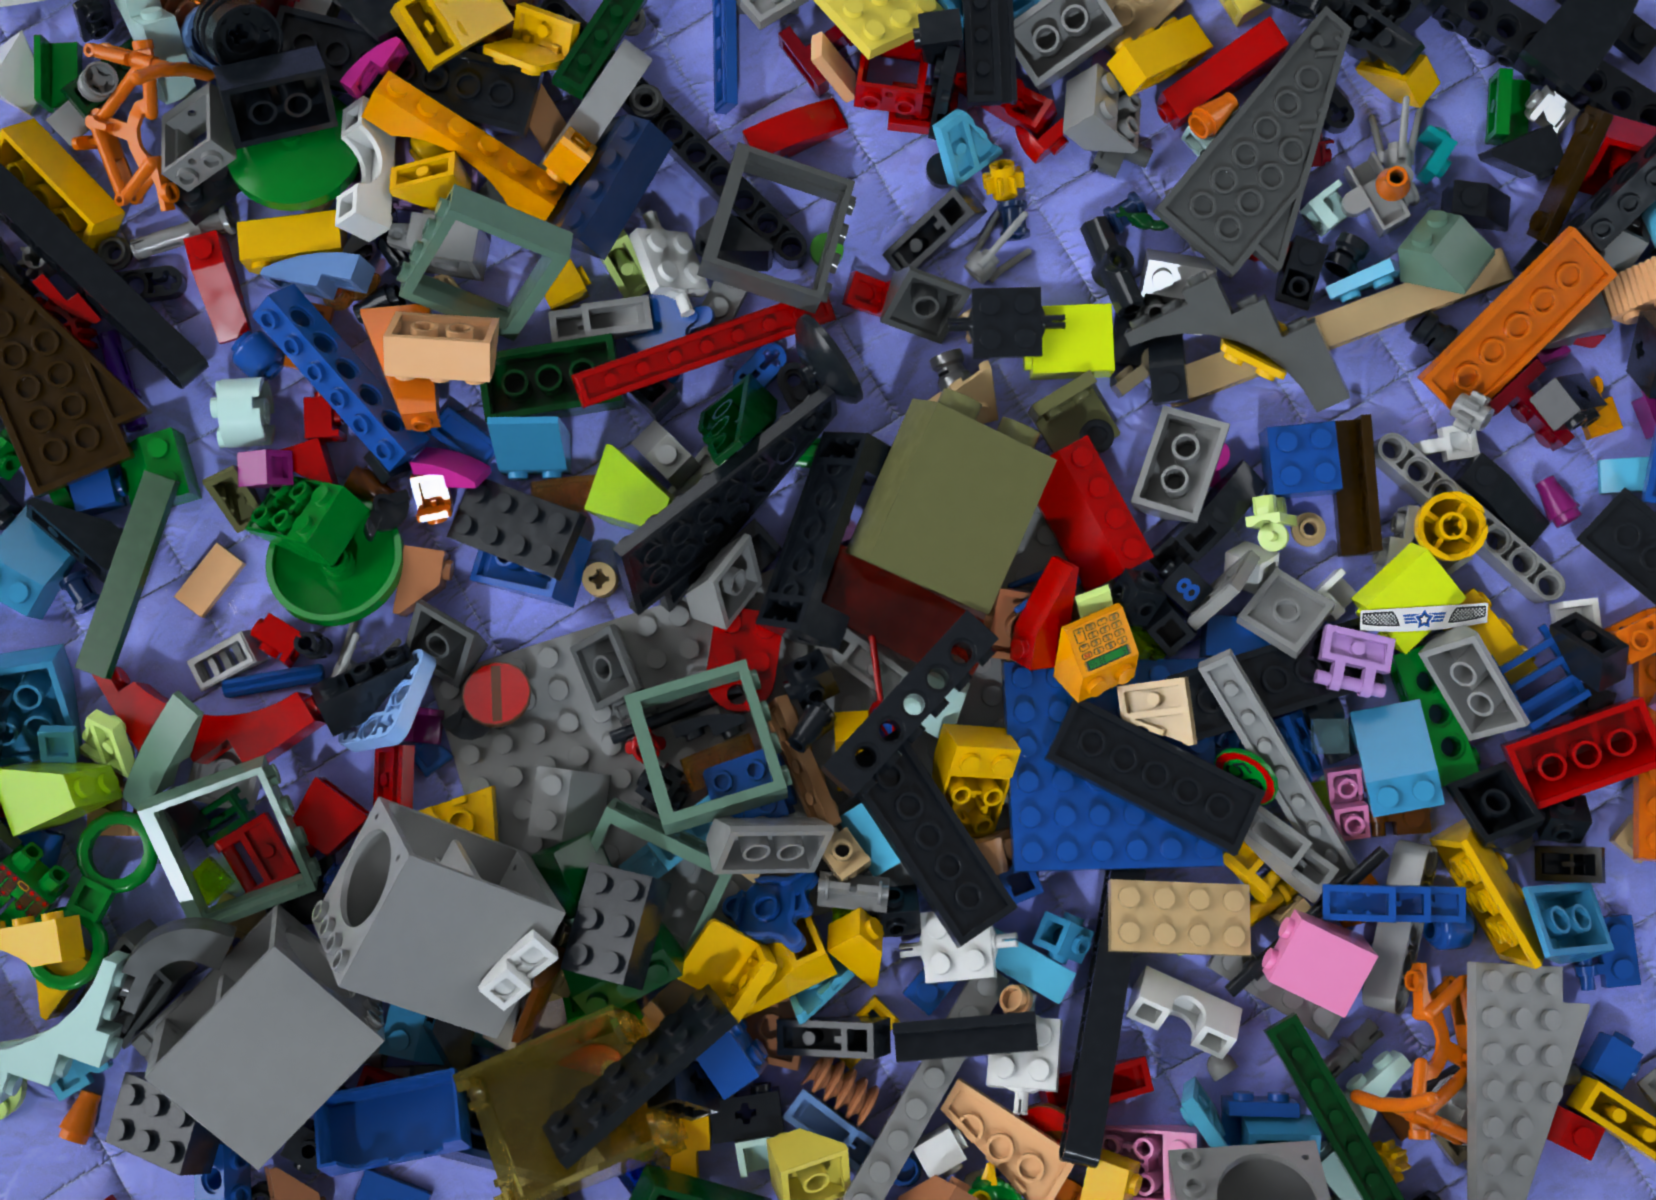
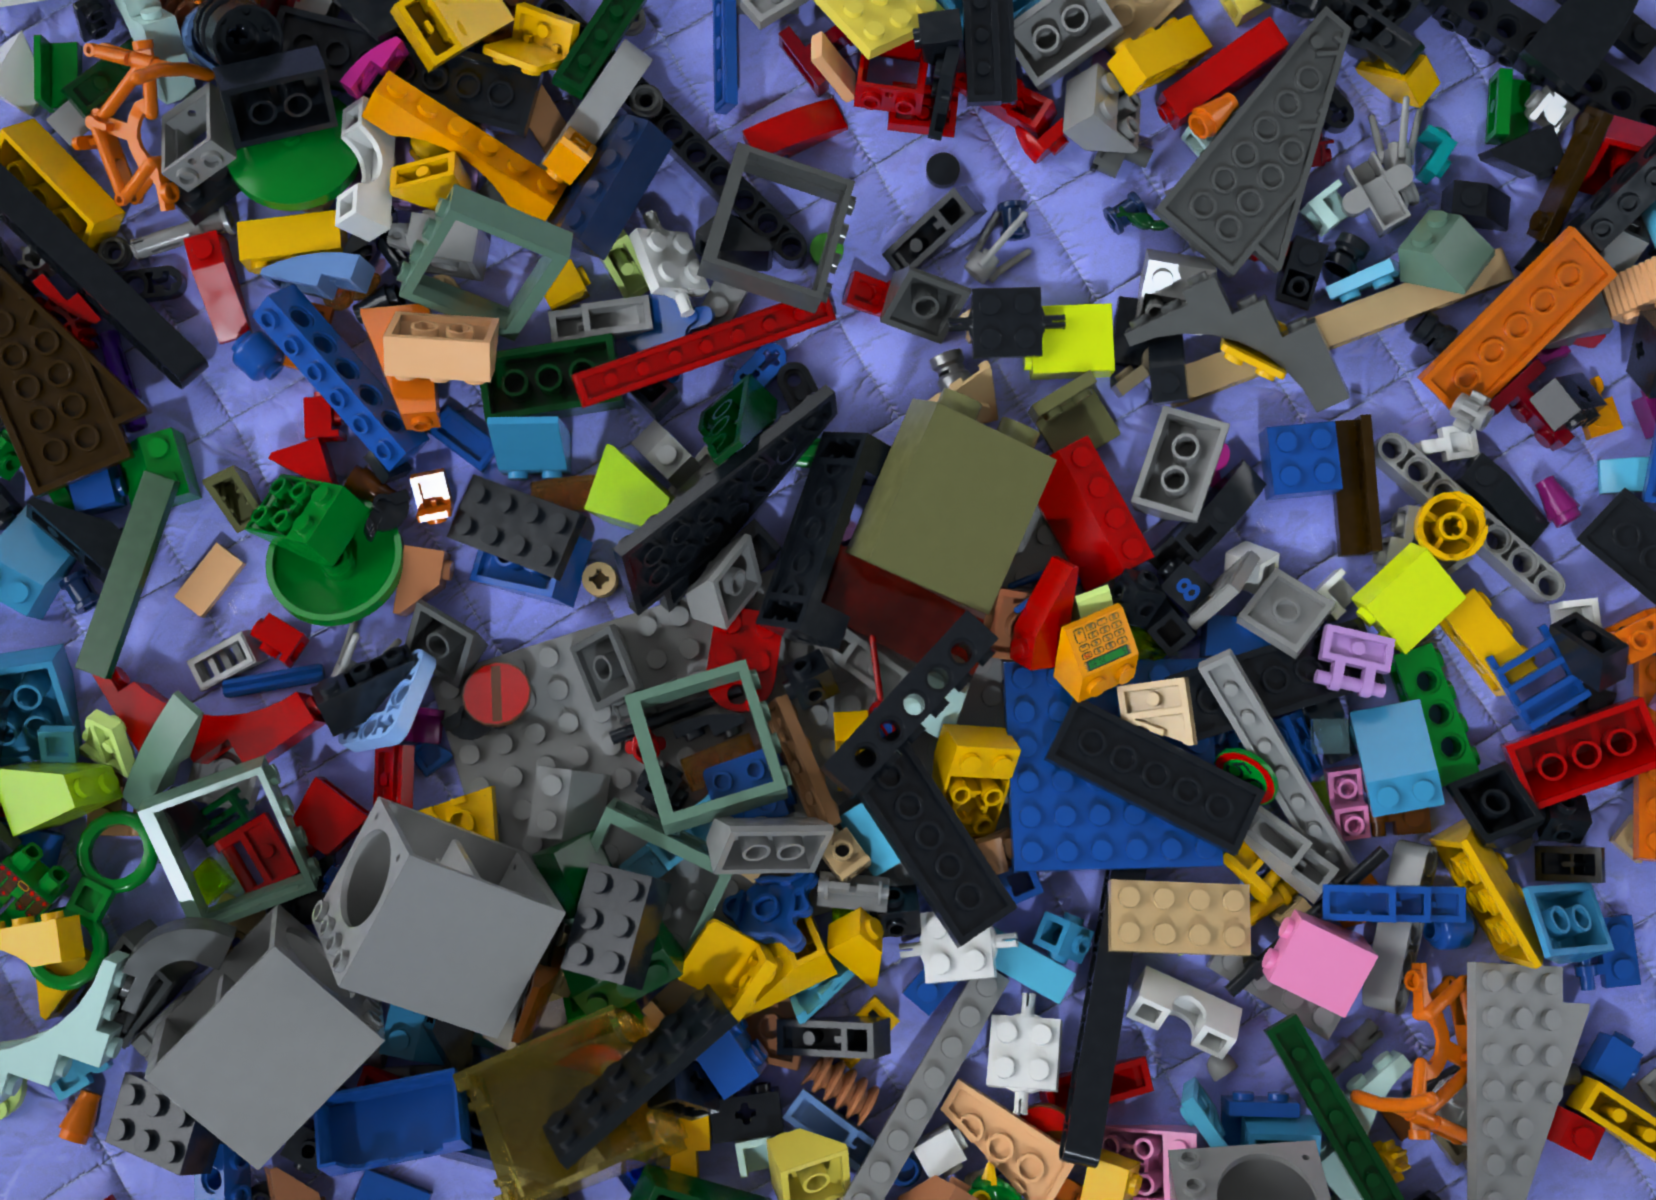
(102, 77): light grey wheel -> none
(243, 412): light aqua brick -> none
(265, 468): magenta panel -> none
(313, 645): black pin -> none
(457, 468): dark pink slope -> none
(513, 973): white slope -> none
(813, 724): black cone -> none
(824, 361): black dish -> none
(963, 146): medium azure wing -> none
(965, 1037): black fence -> none
(1003, 180): yellow gear -> none
(1016, 999): light nougat plate -> none
(1100, 434): black tile -> none
(1112, 267): black piece -> none
(1269, 519): yellowish green hips -> none
(1308, 540): tan plate -> none
(1389, 190): orange cone -> none
(1423, 618): white sticker -> none
(1472, 683): light grey slope -> none

